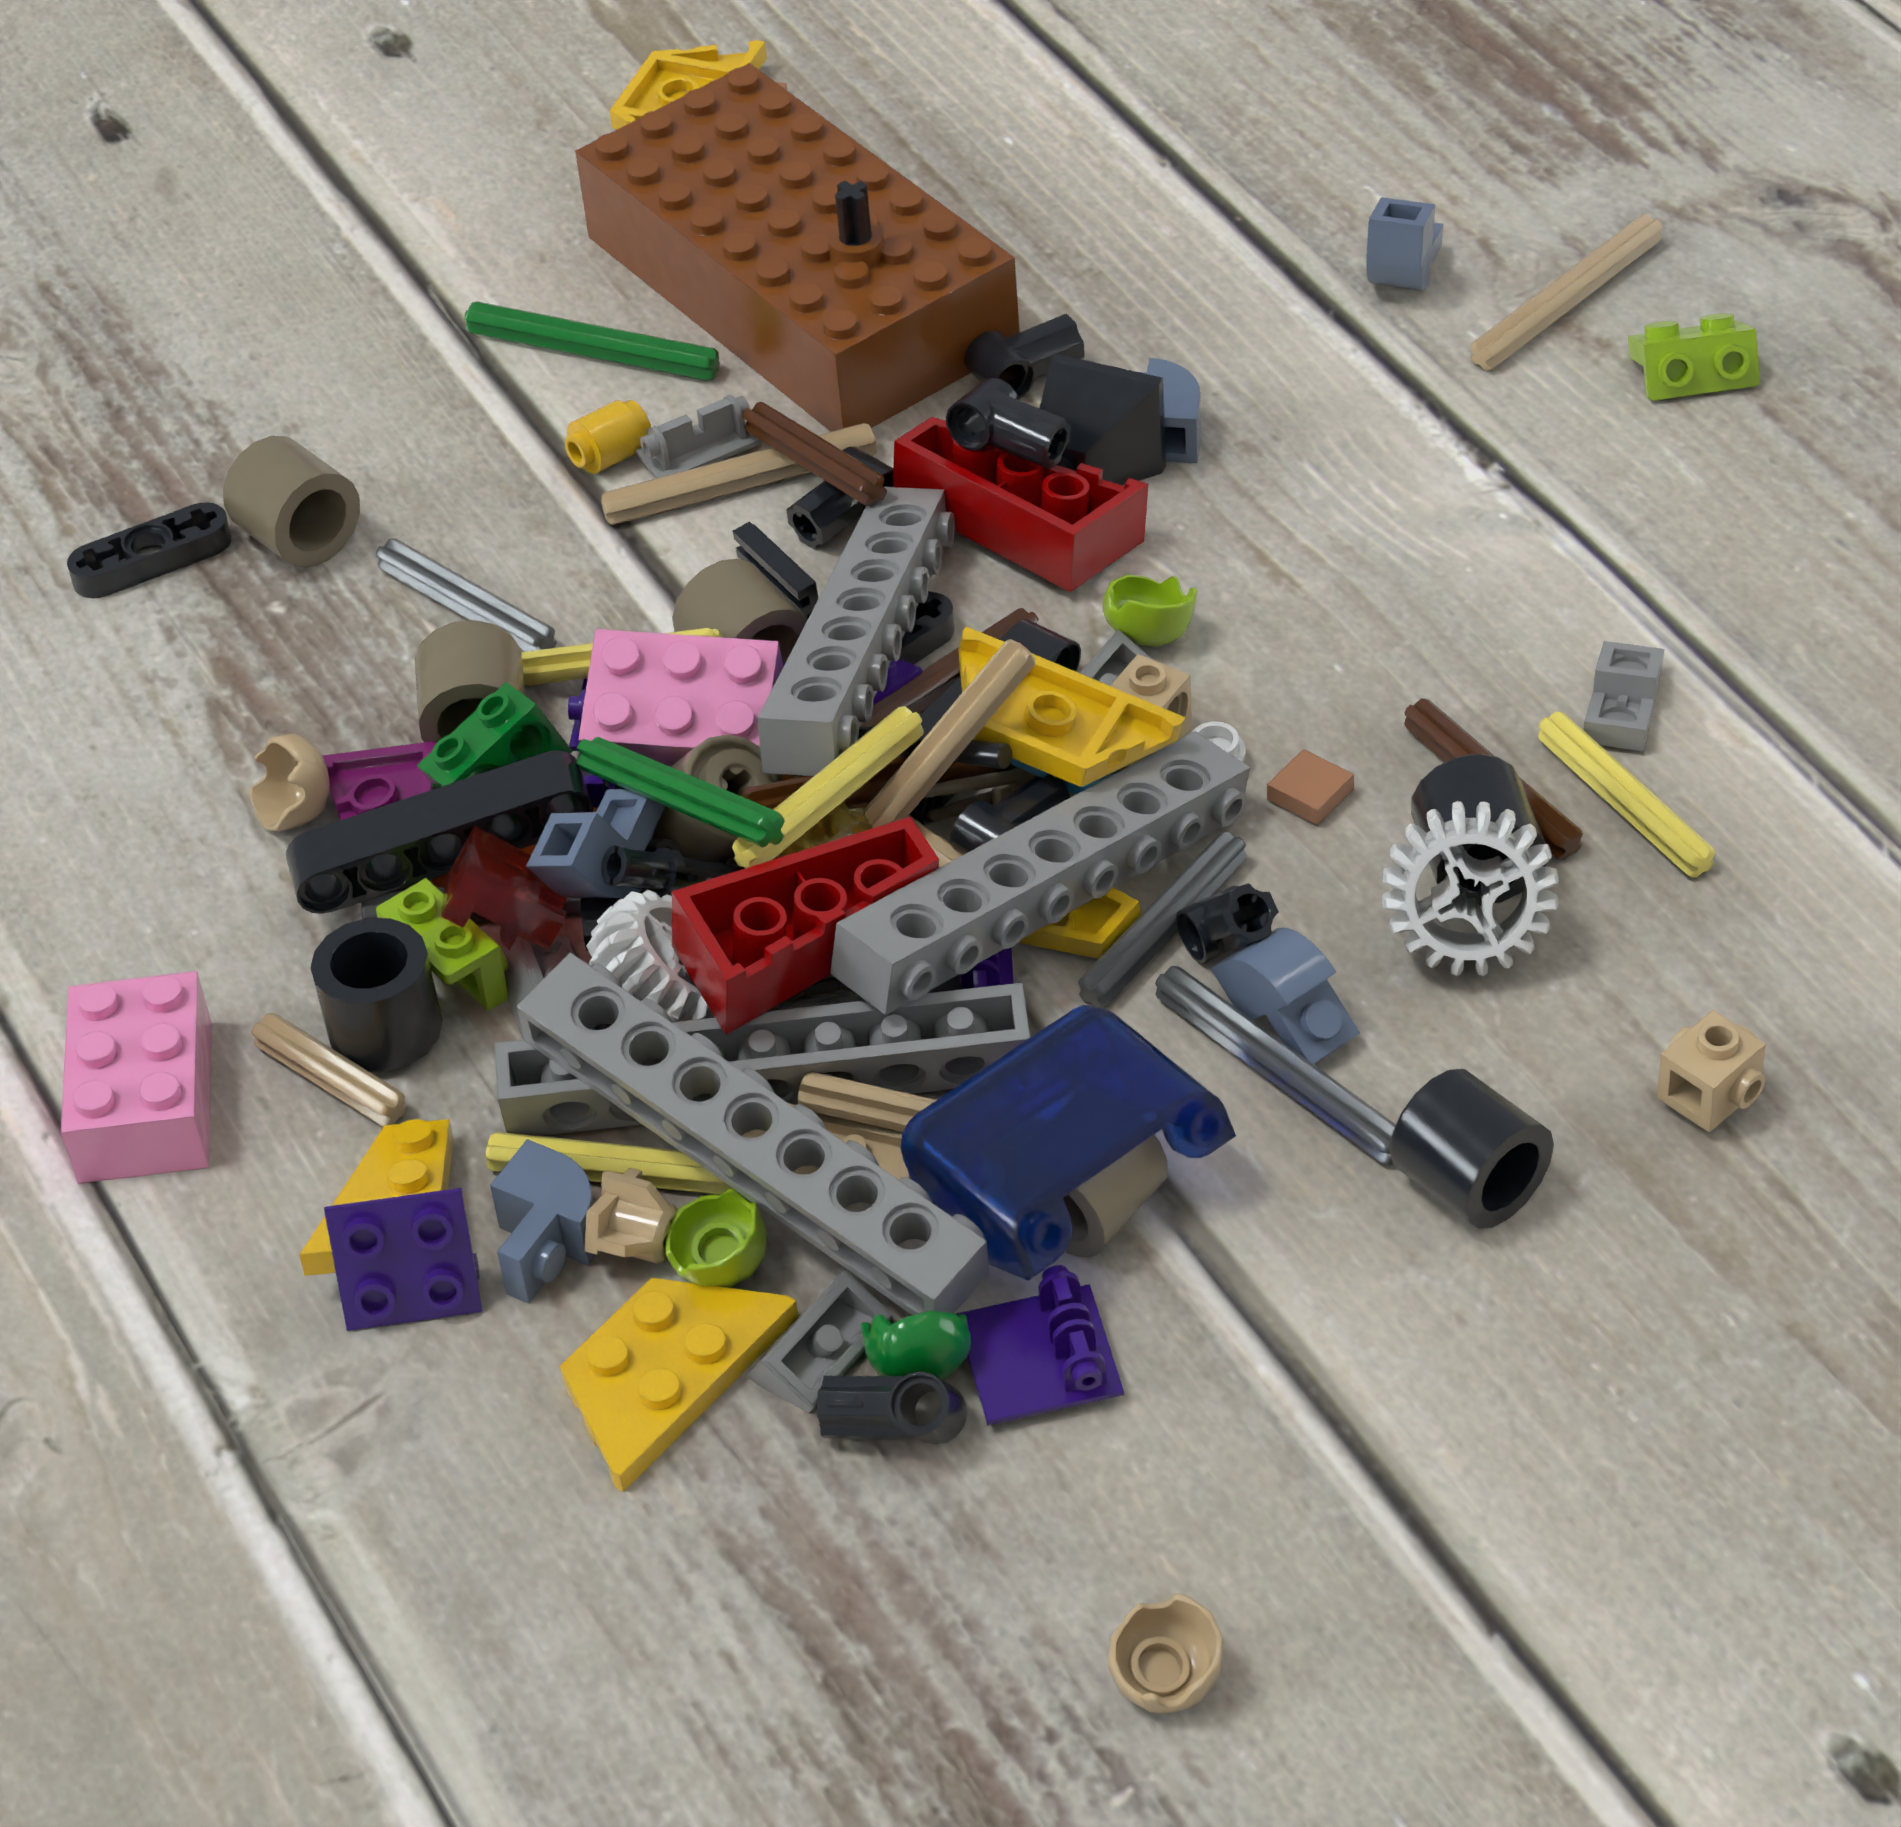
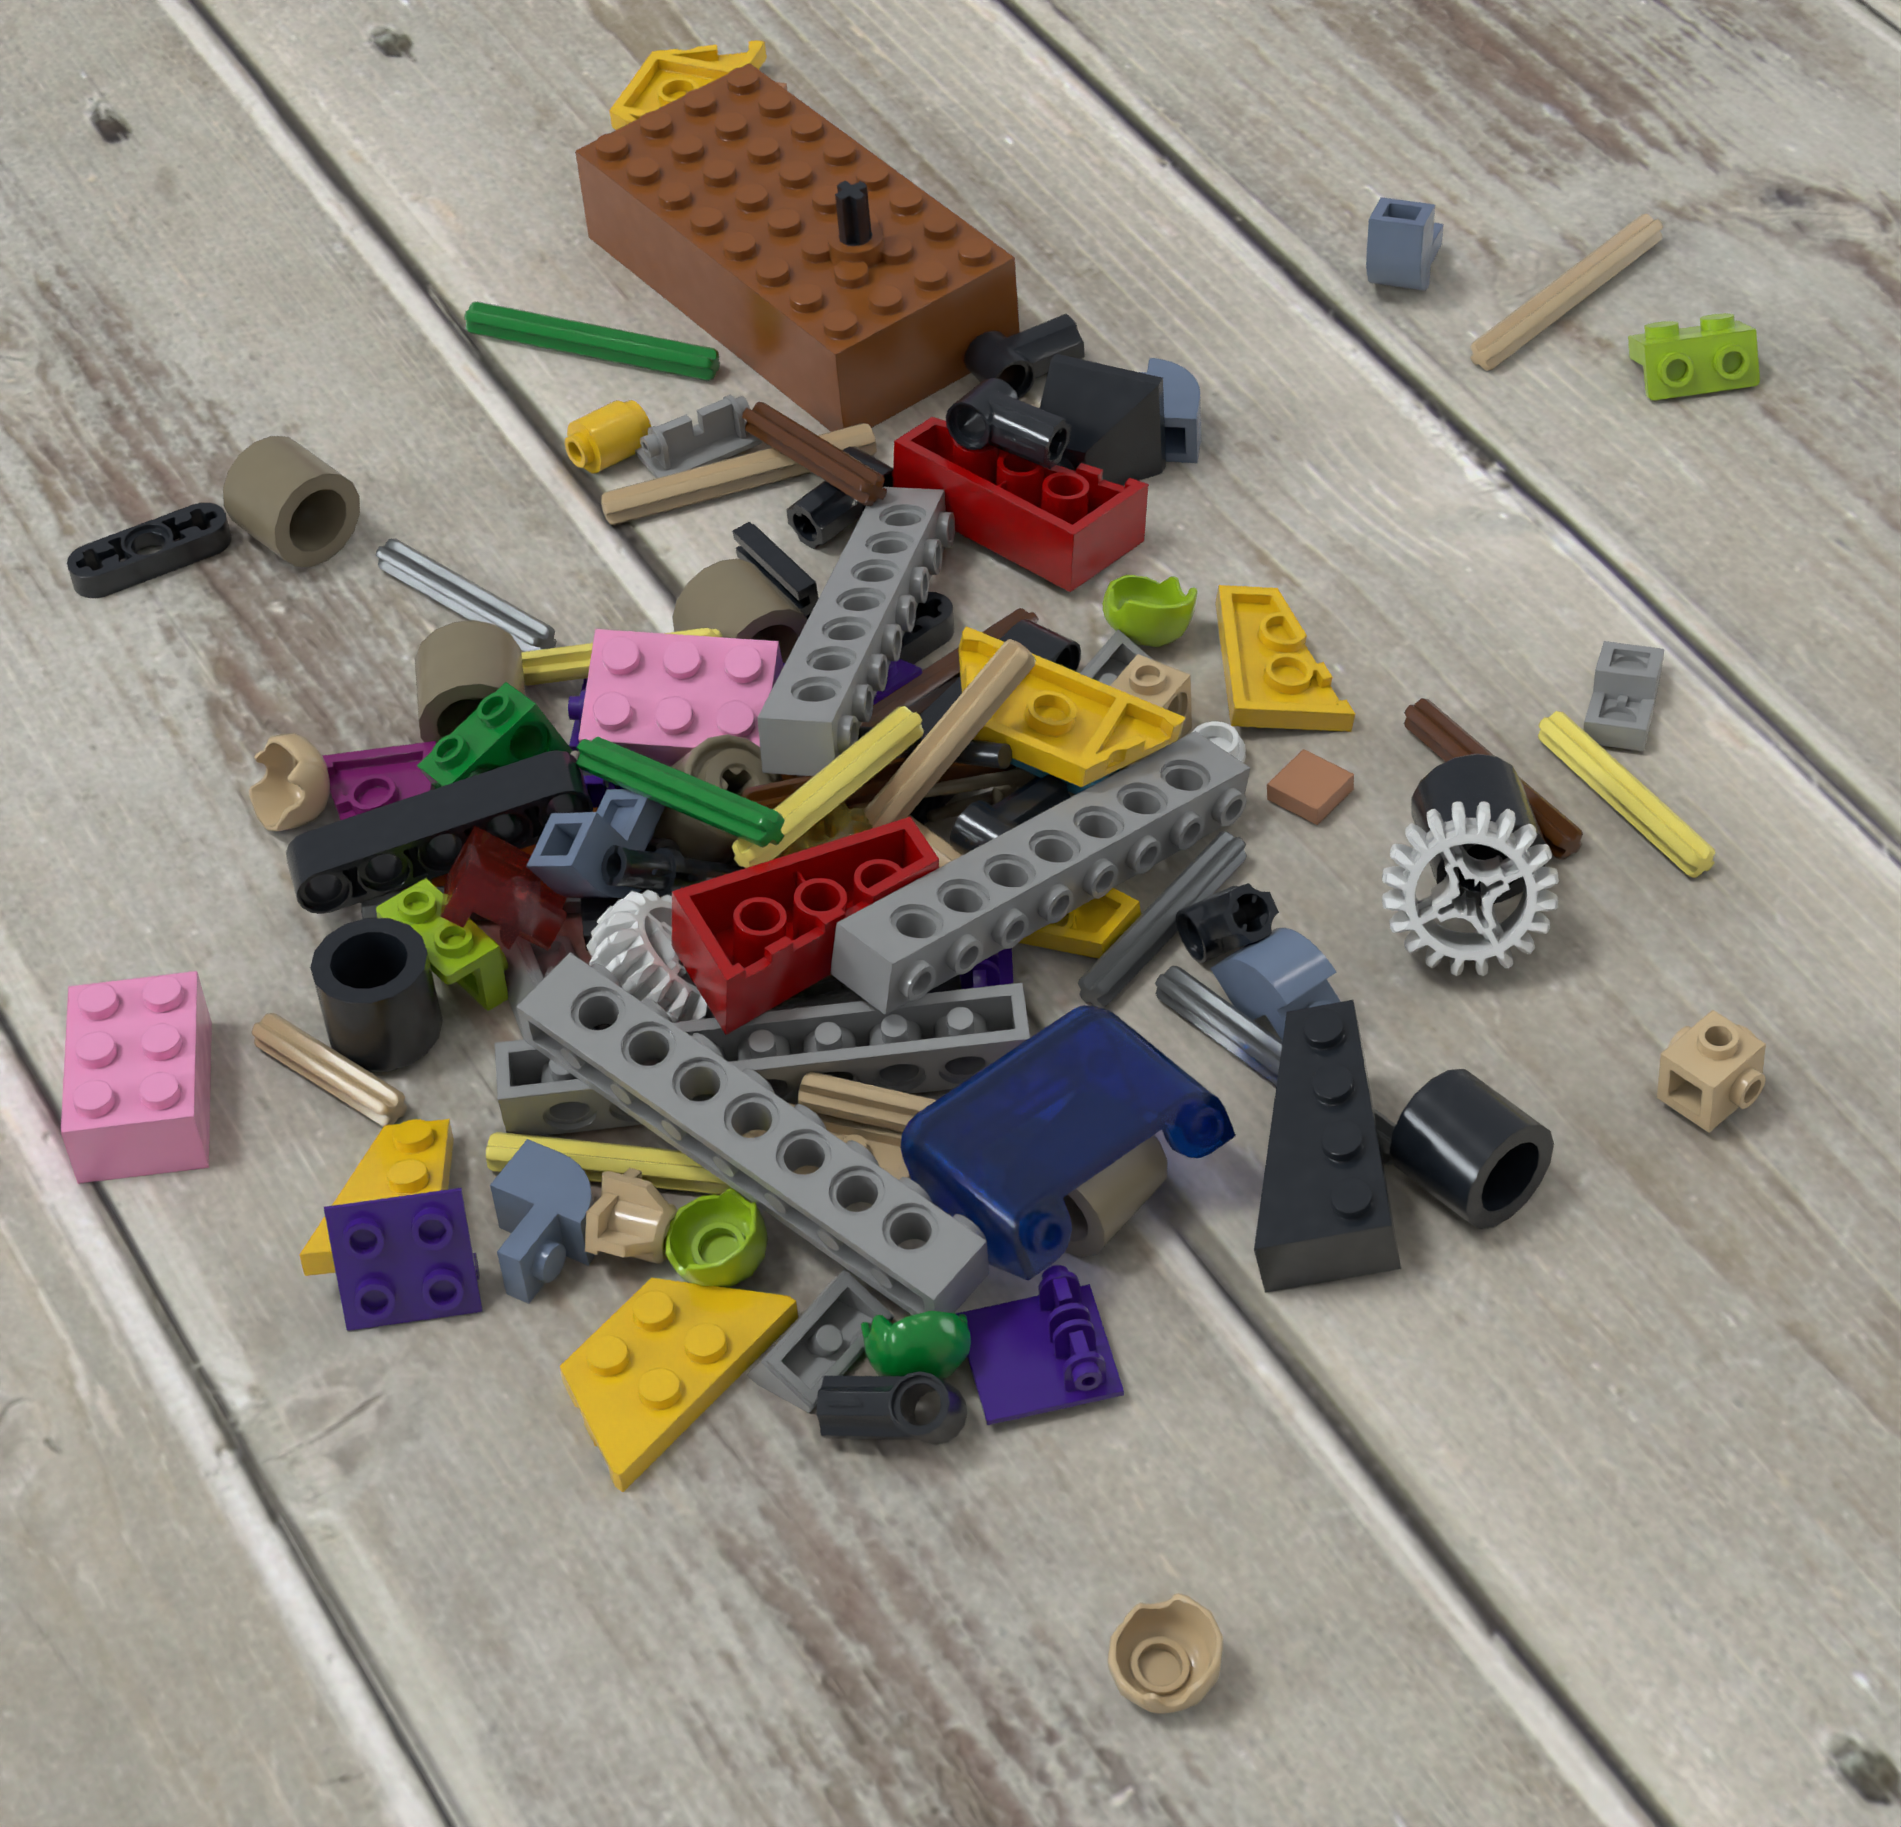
(1270, 669): none -> yellow wing
(1324, 1173): none -> black wedge

